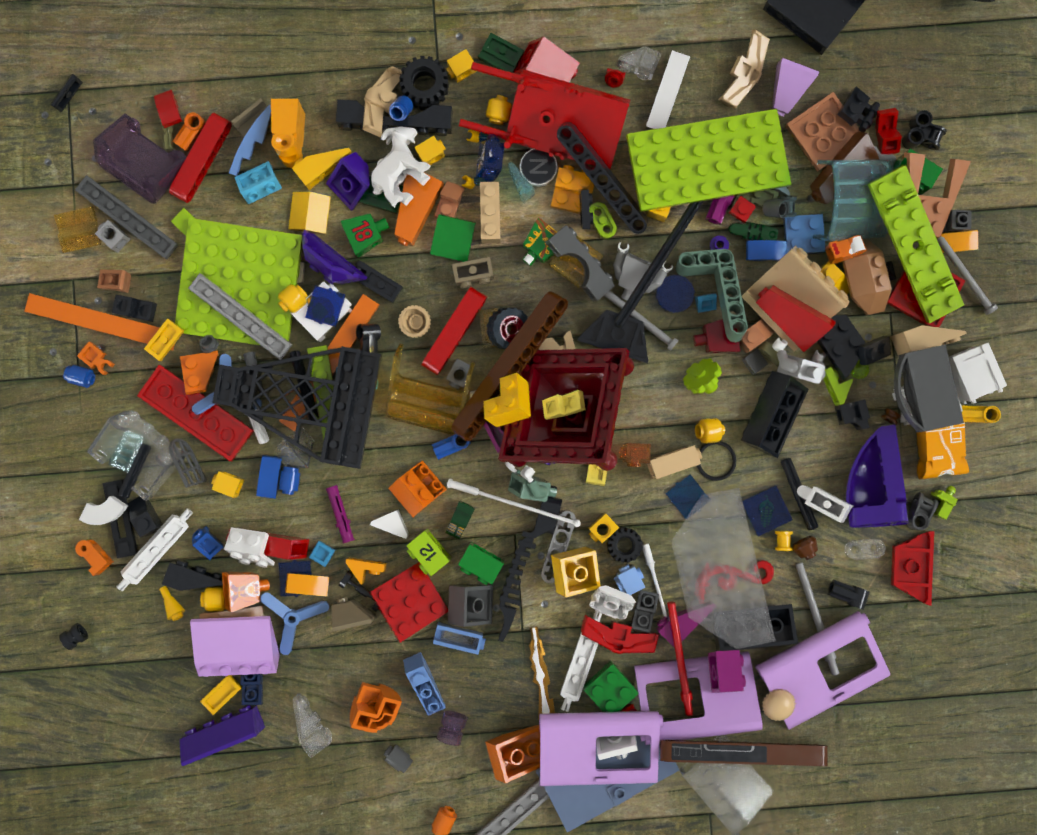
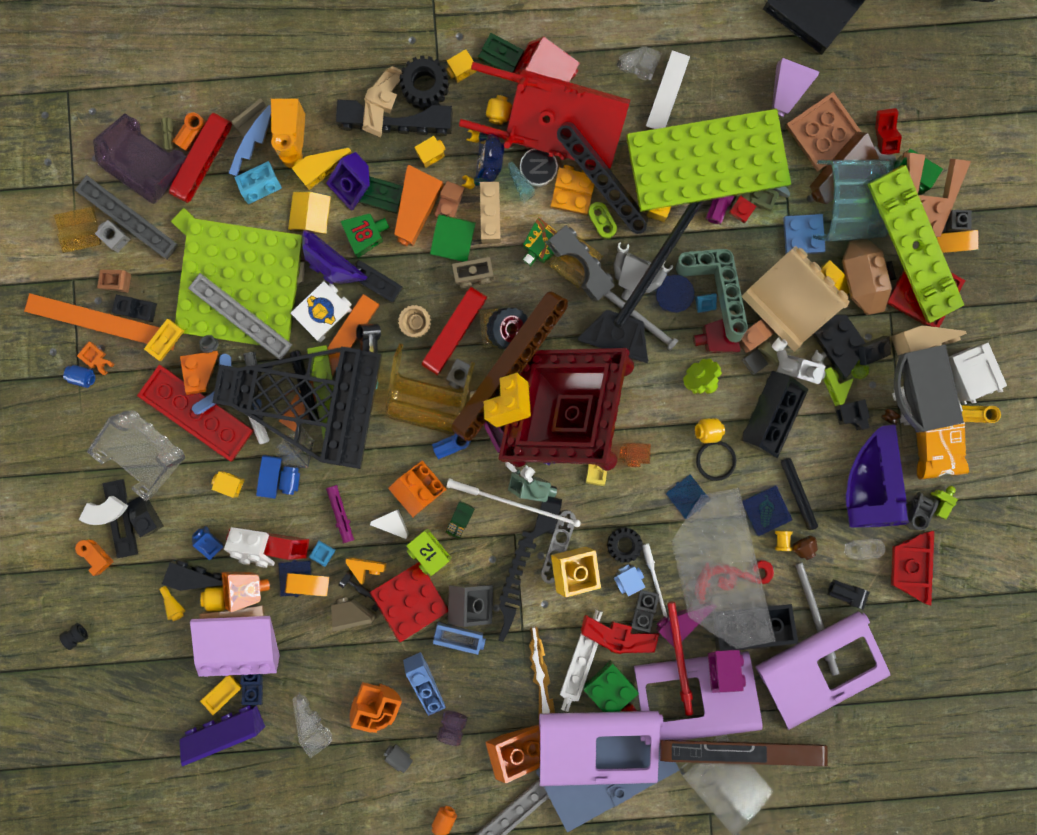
(66, 93): black slope -> none
(129, 460): clear light blue slope -> none
(134, 471): black axle -> none
(154, 549): white plate -> none
(167, 108): red slope -> none
(186, 470): dark grey window -> none
(290, 625): medium blue piece -> none
(292, 298): yellow head -> none
(325, 306): clear blue piece -> none
(397, 165): white animal -> none
(400, 108): blue brick -> none
(481, 563): green brick -> none
(551, 344): tan leg -> none
(564, 405): light yellow slope -> none
(586, 216): black plate -> none
(611, 528): yellow brick -> none
(612, 602): white slope -> none
(614, 78): red plate -> none
(615, 746): white tile -> none
(674, 462): tan window -> none
(722, 239): dark purple plate -> none
(746, 70): tan plate -> none
(753, 231): dark green hinge -> none
(765, 250): blue slope -> none
(778, 704): tan hat -> none
(780, 207): dark grey piece -> none
(798, 320): red slope -> none
(825, 502): white brick -> none
(845, 249): orange leg -> none
(853, 107): black plate -> none
(927, 135): black piece -> none
(989, 308): light grey bar -> none

